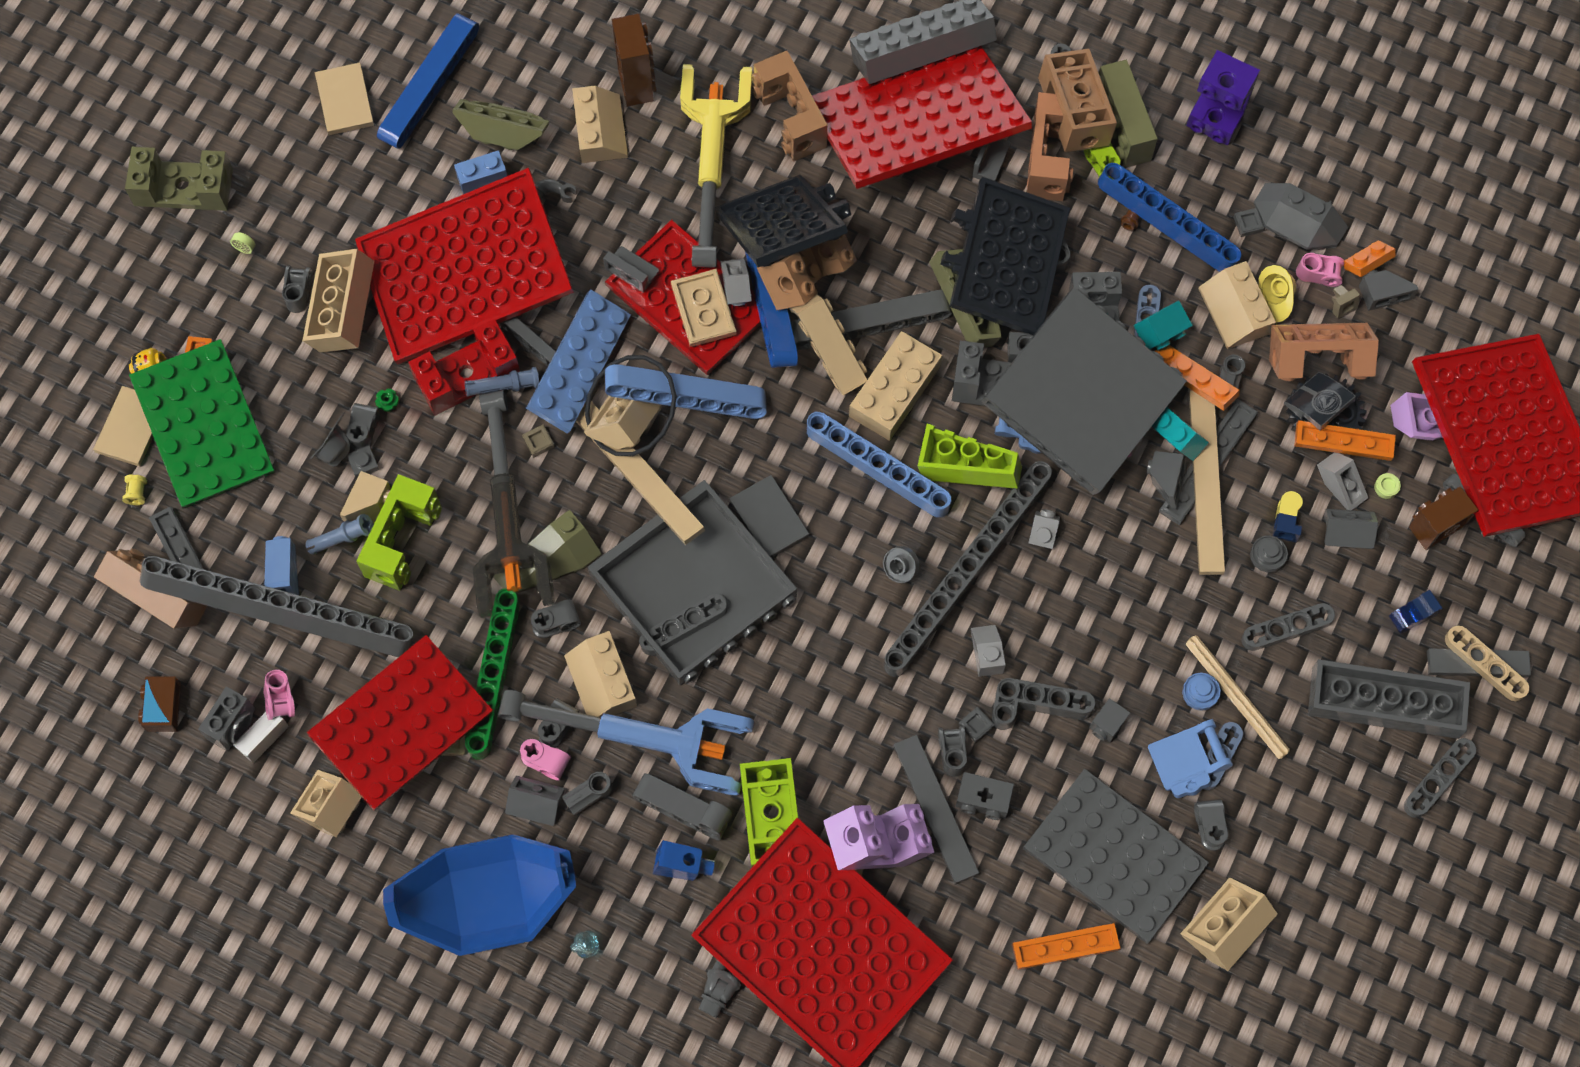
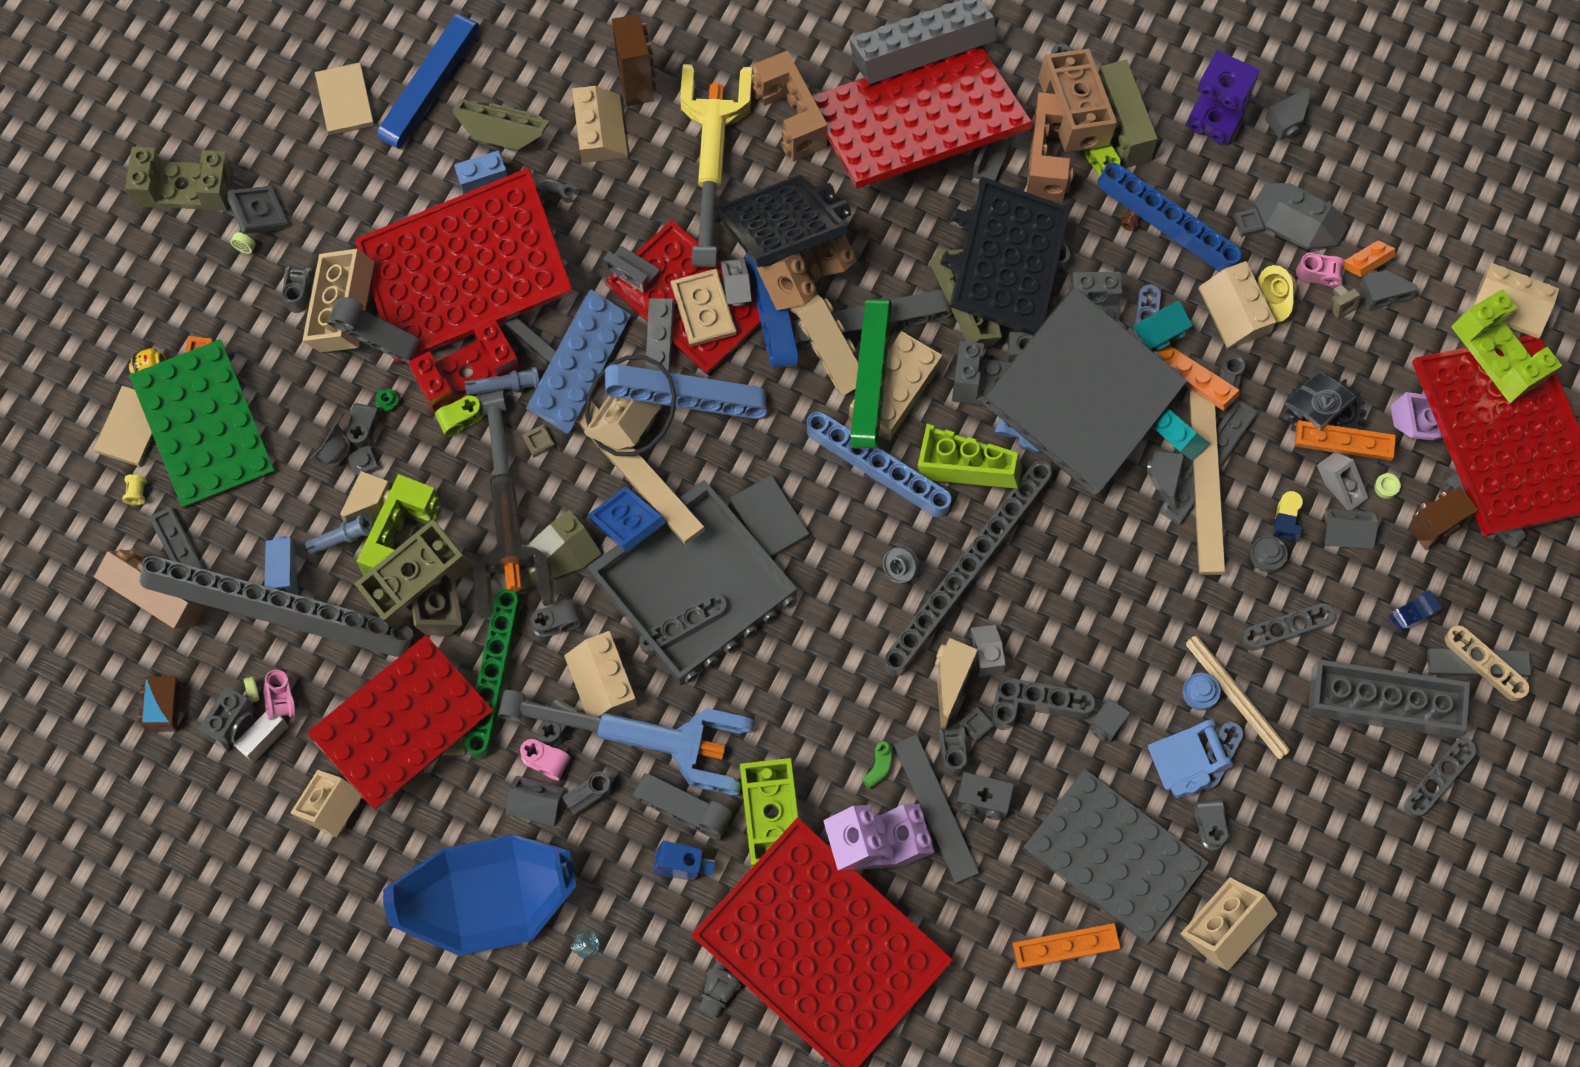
(251, 689): none -> yellowish green tile
(257, 209): none -> dark grey tile
(352, 320): none -> dark grey beam
(433, 557): none -> olive plate
(437, 608): none -> dark tan slope
(457, 417): none -> lime piece
(626, 519): none -> blue plate
(660, 333): none -> dark grey plate
(871, 373): none -> green beam
(881, 769): none -> bright green arm
(954, 666): none -> tan slope
(1044, 528): light grey bracket -> none
(1287, 115): none -> dark grey slope
(1353, 340): nougat plate -> none
(1484, 329): none -> lime plate
(1531, 297): none -> tan slope

